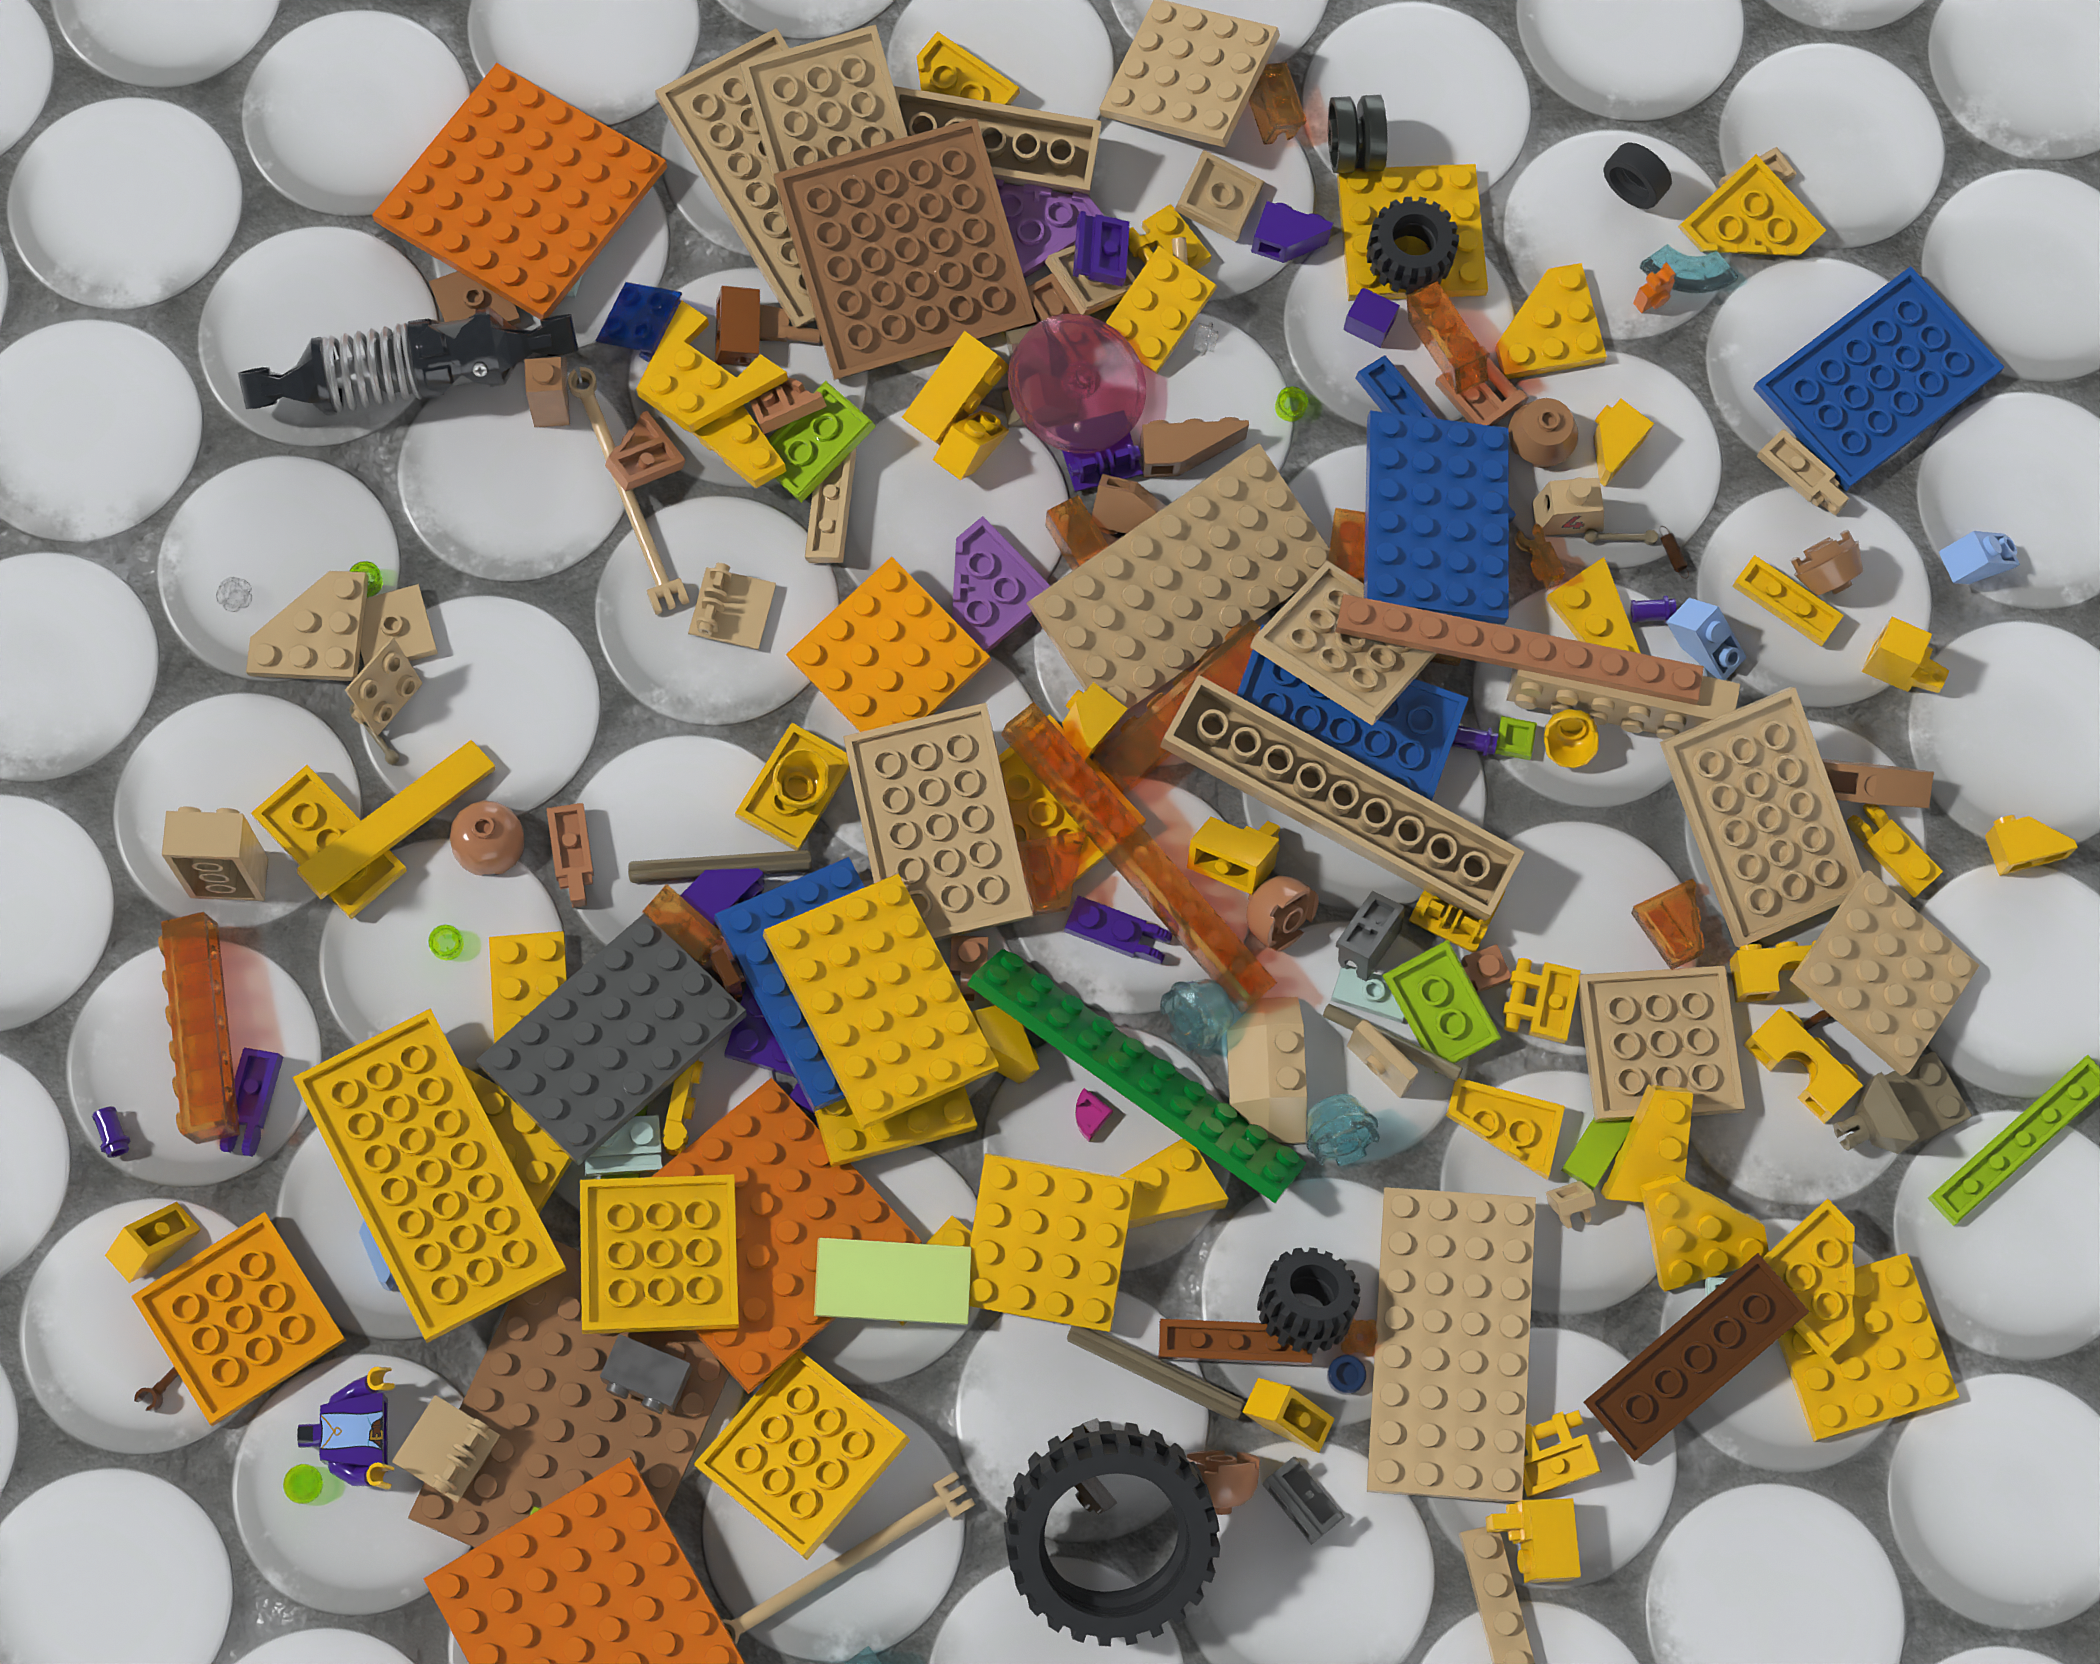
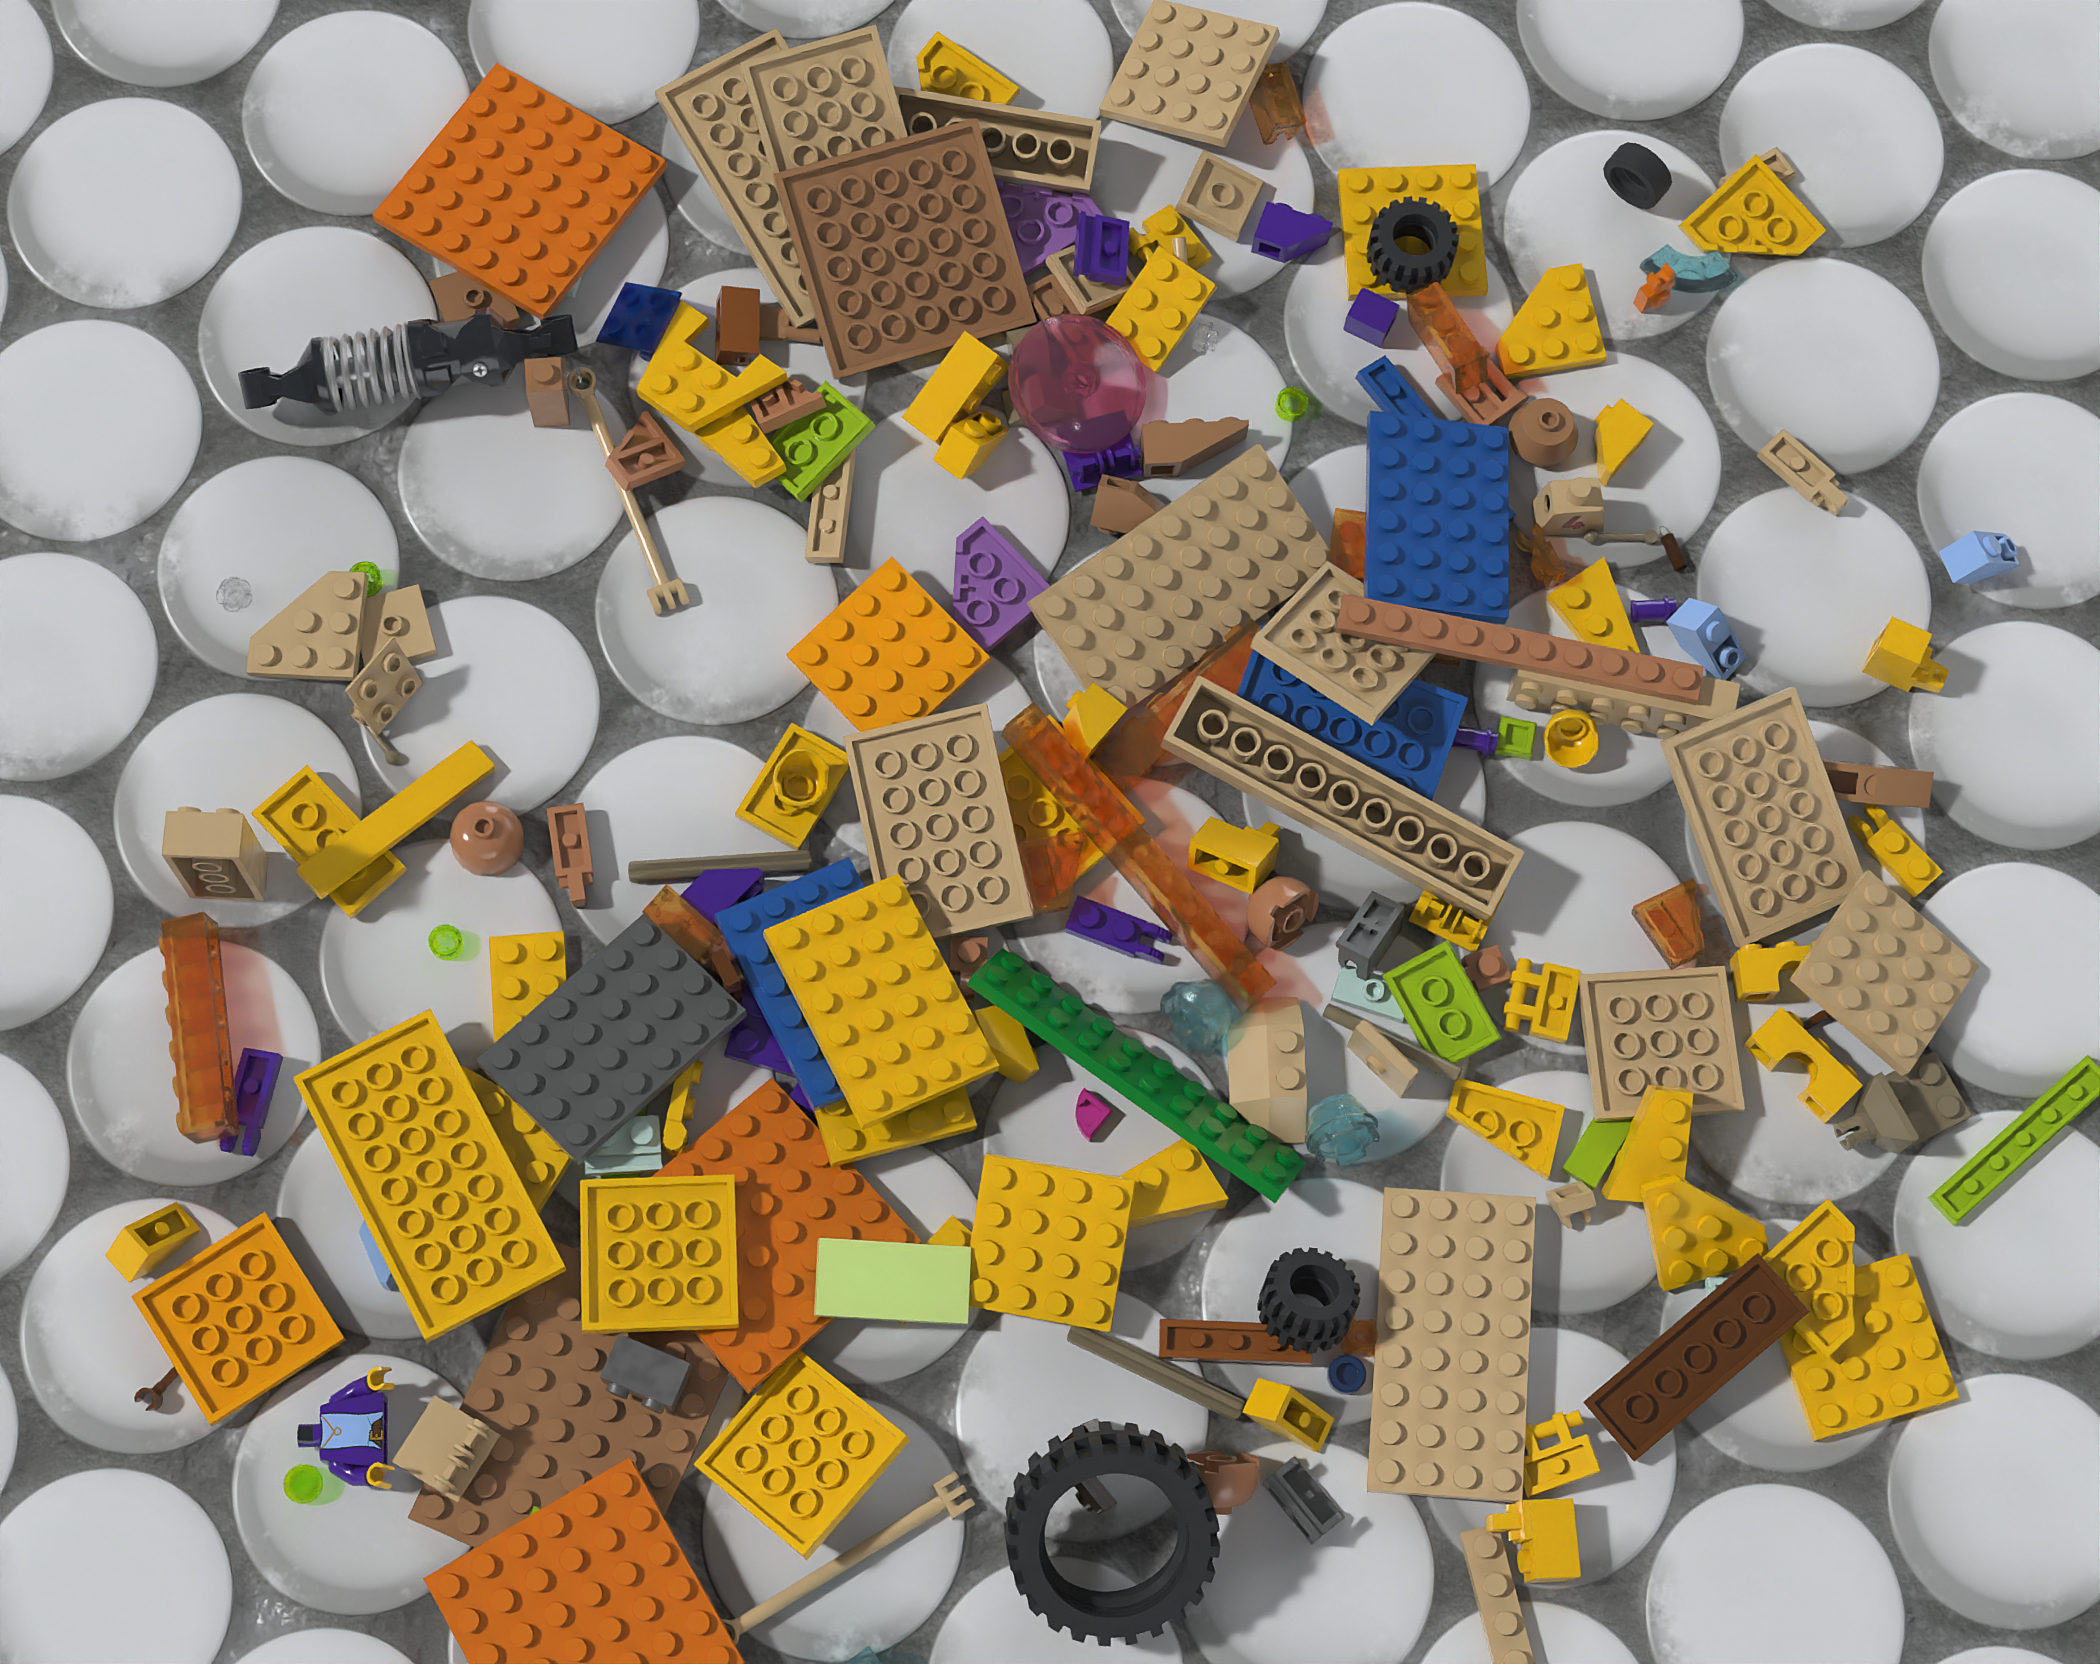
(111, 1133): dark purple pin -> none
(732, 607): tan hinge -> none
(1074, 532): clear orange hinge -> none
(1357, 133): pearl dark grey wheel -> none
(1787, 600): yellow plate -> none
(1830, 564): medium nougat cone -> none
(1878, 378): blue plate -> none
(2025, 844): yellow slope -> none

